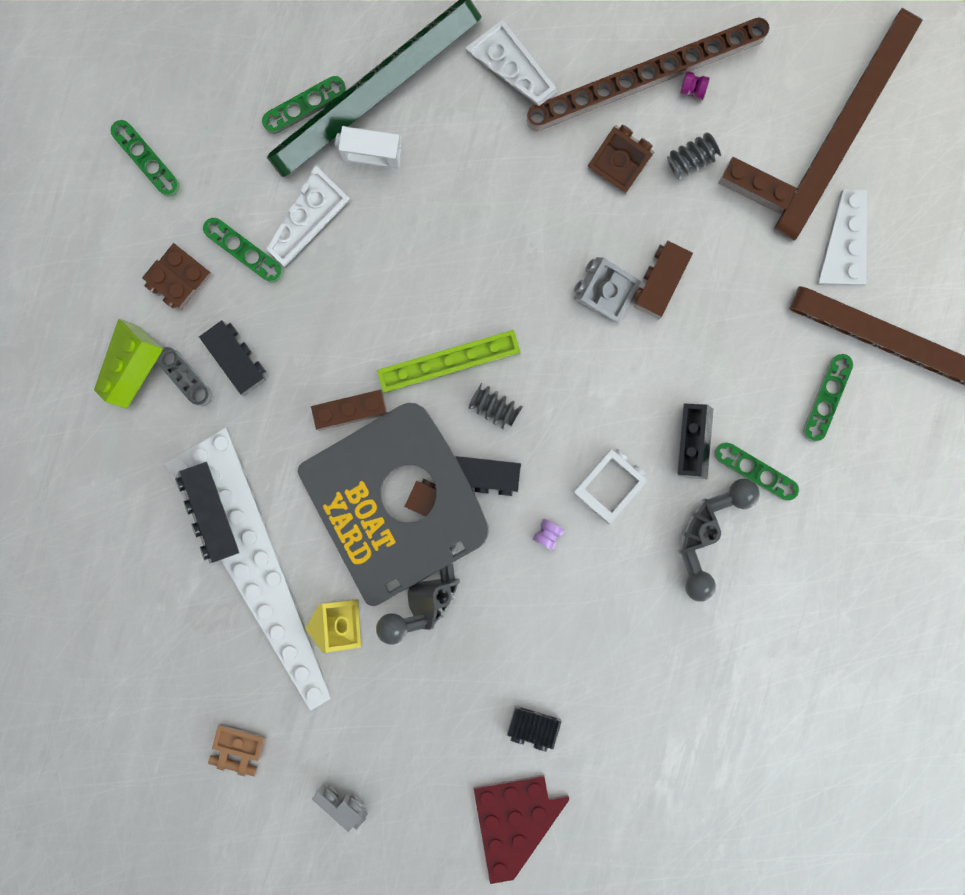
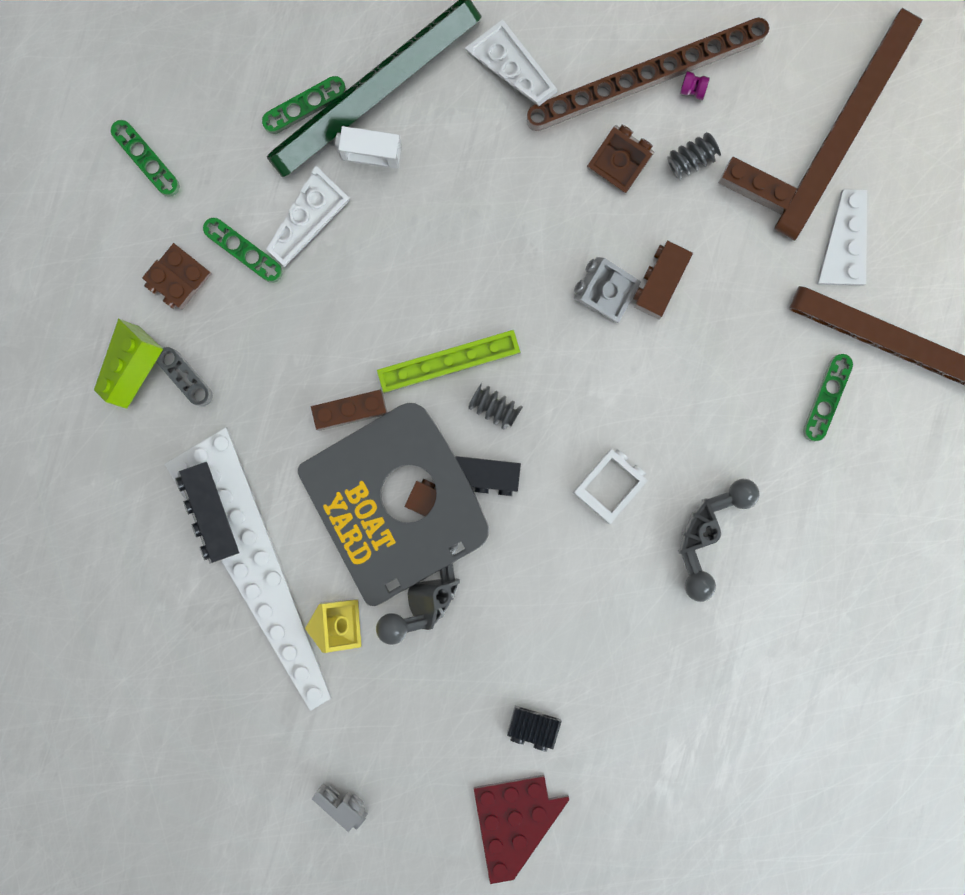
(233, 357): black brick -> none
(237, 743): medium nougat plate -> none
(548, 534): lavender wheel -> none
(695, 441): black brick -> none
(757, 469): green beam -> none

